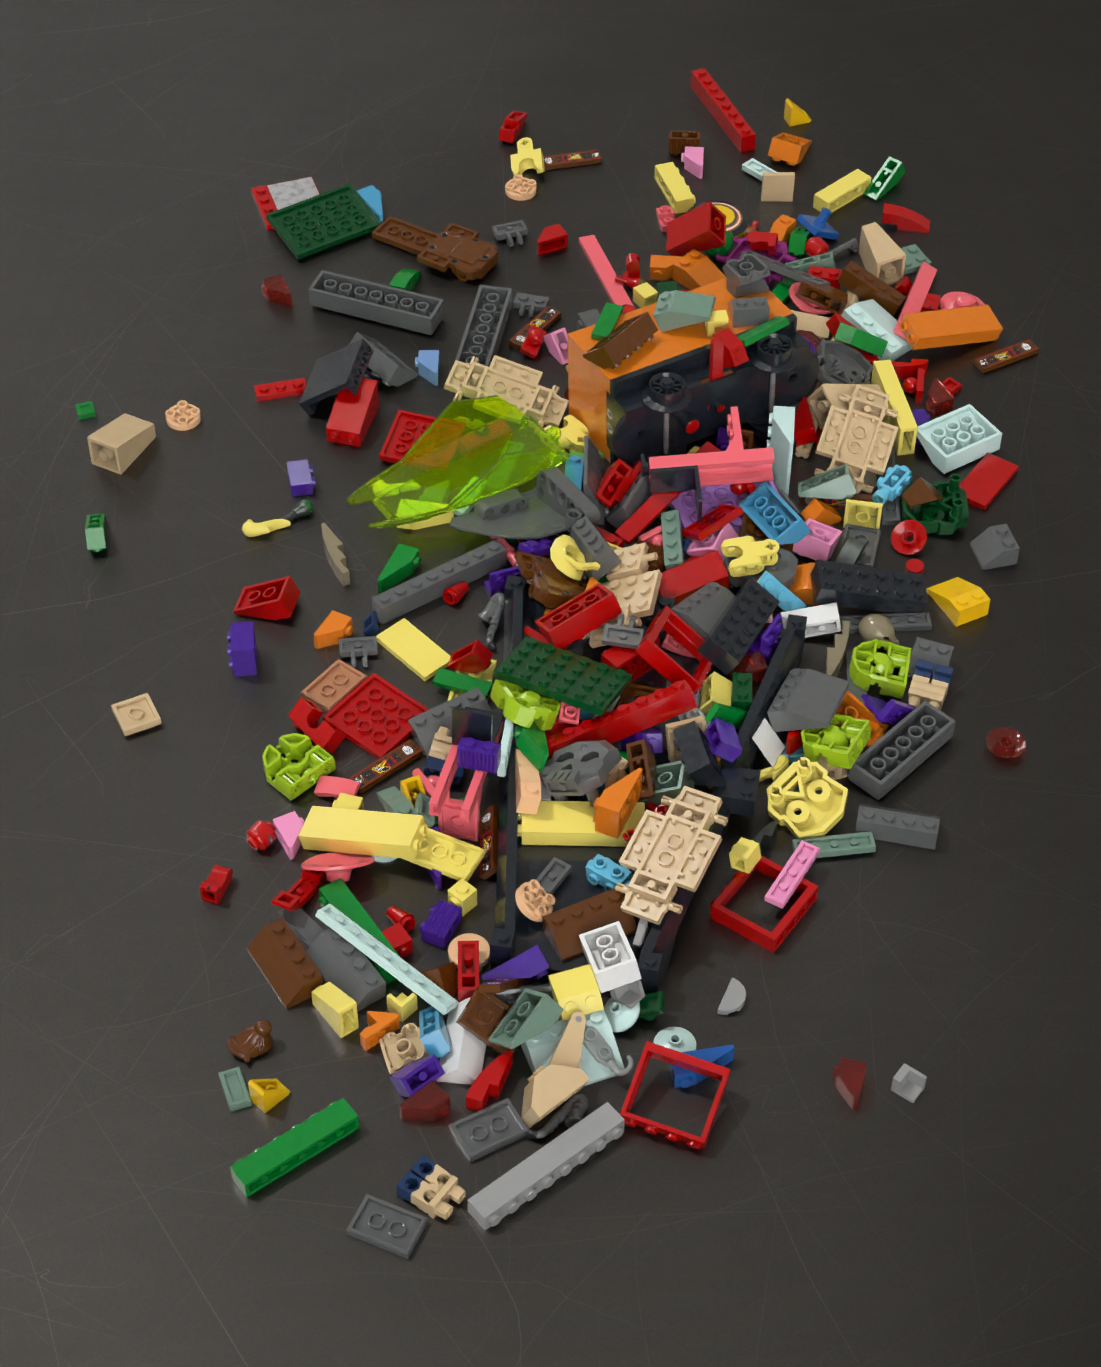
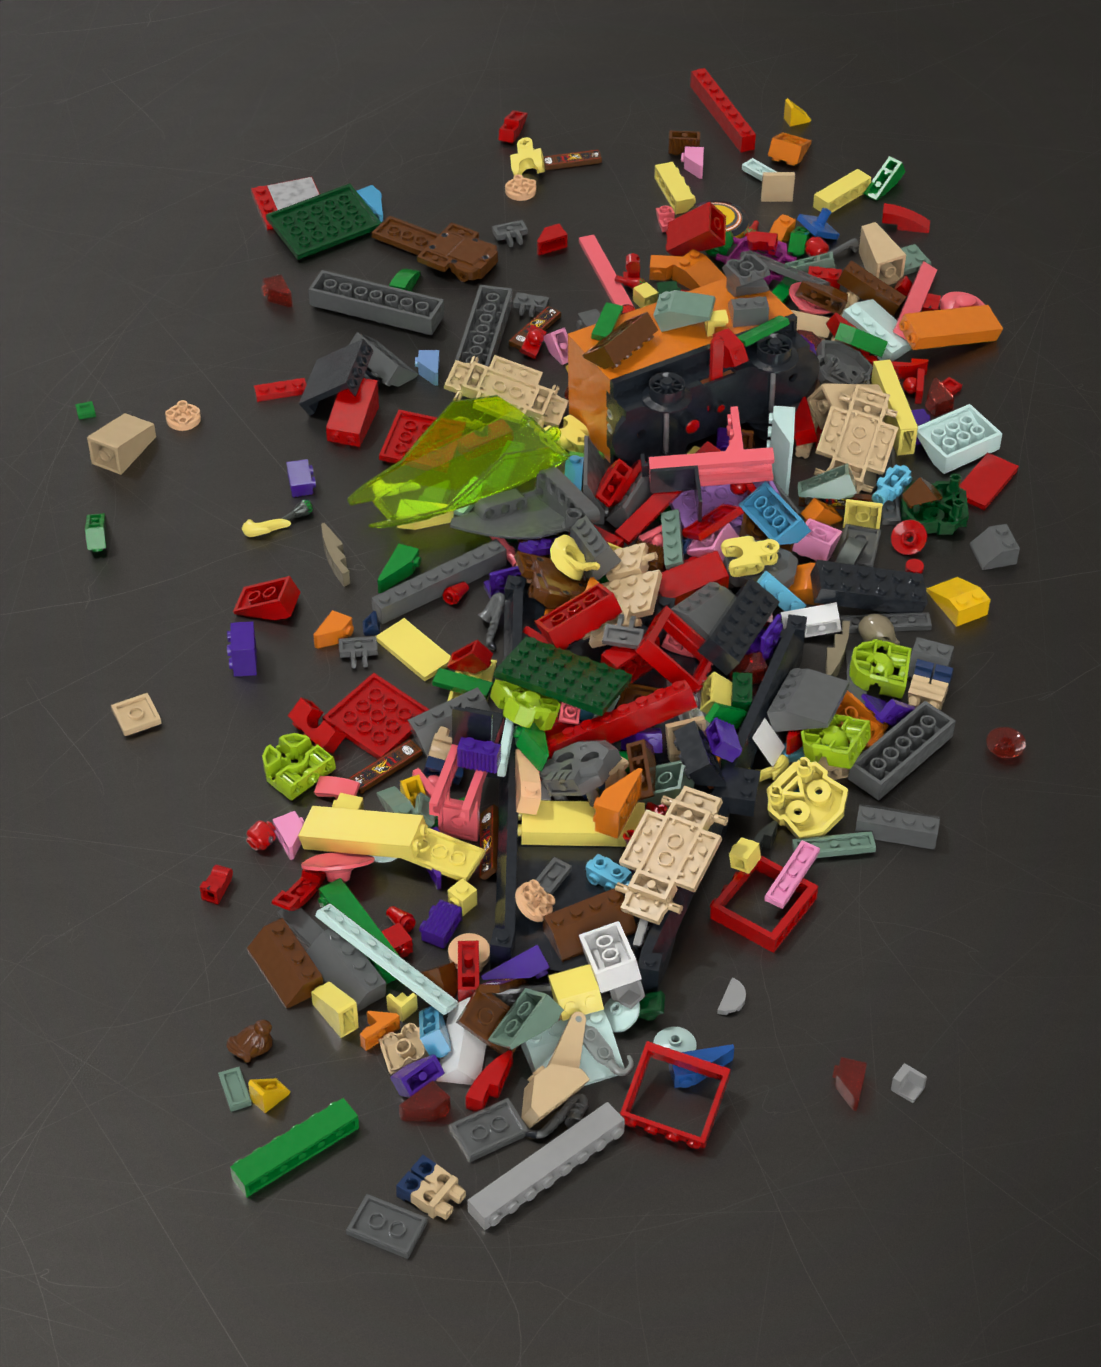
(333, 685): nougat tile -> none
(1006, 356): reddish brown tile -> none

